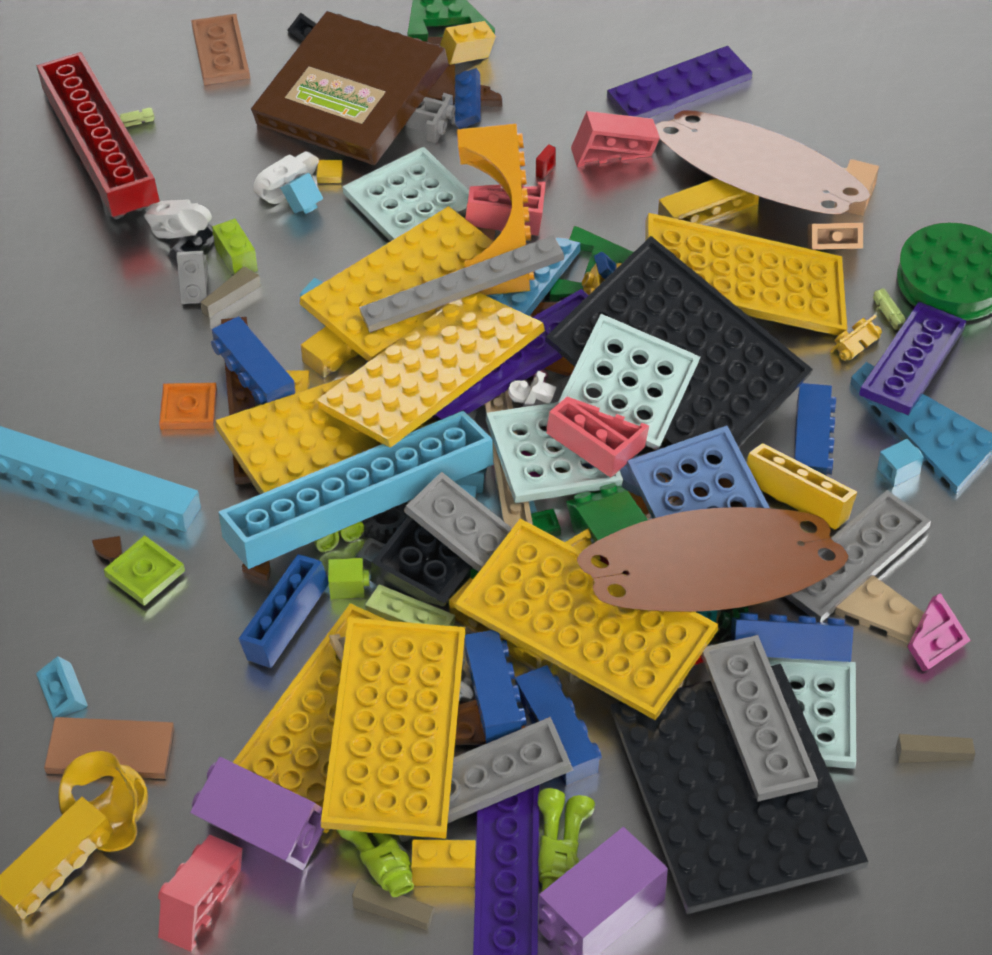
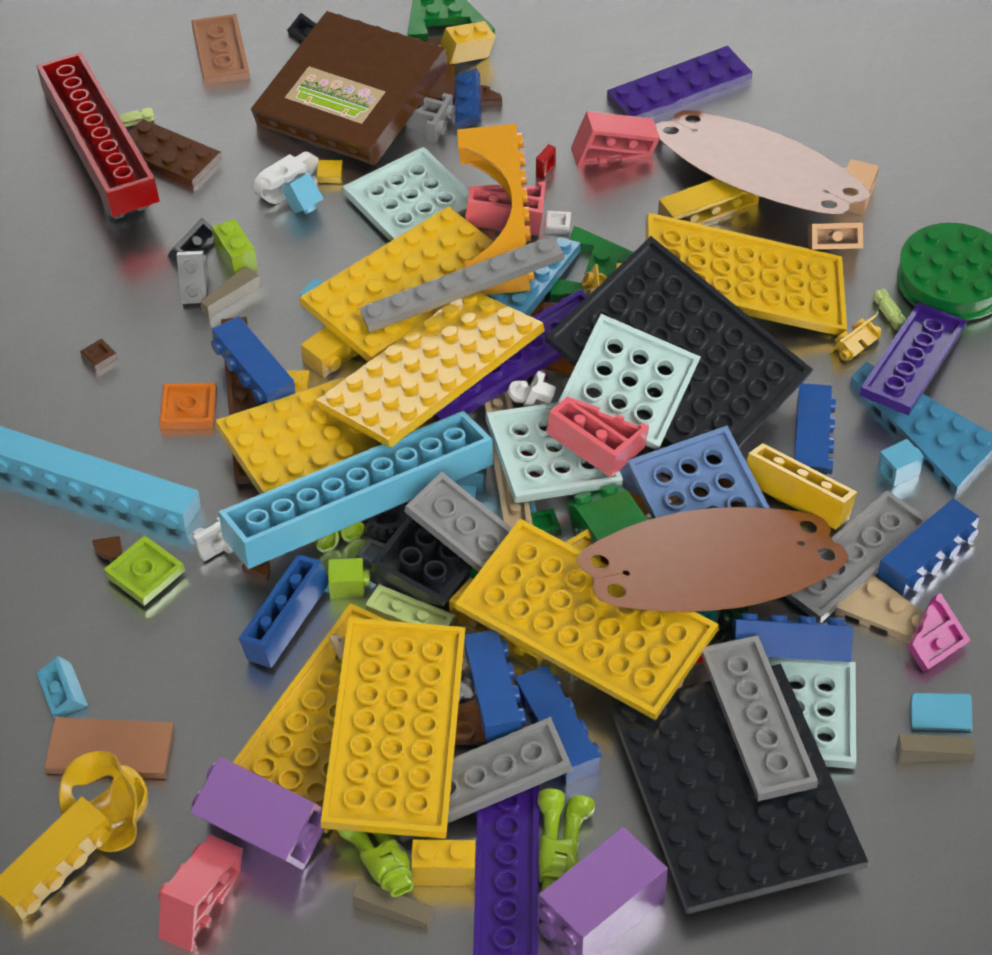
(98, 355): none -> reddish brown tile
(173, 153): none -> reddish brown plate
(177, 218): white piece -> none
(210, 541): none -> white hips
(557, 223): none -> white tile
(604, 264): blue tile -> none
(928, 547): none -> blue brick
(941, 712): none -> medium azure slope

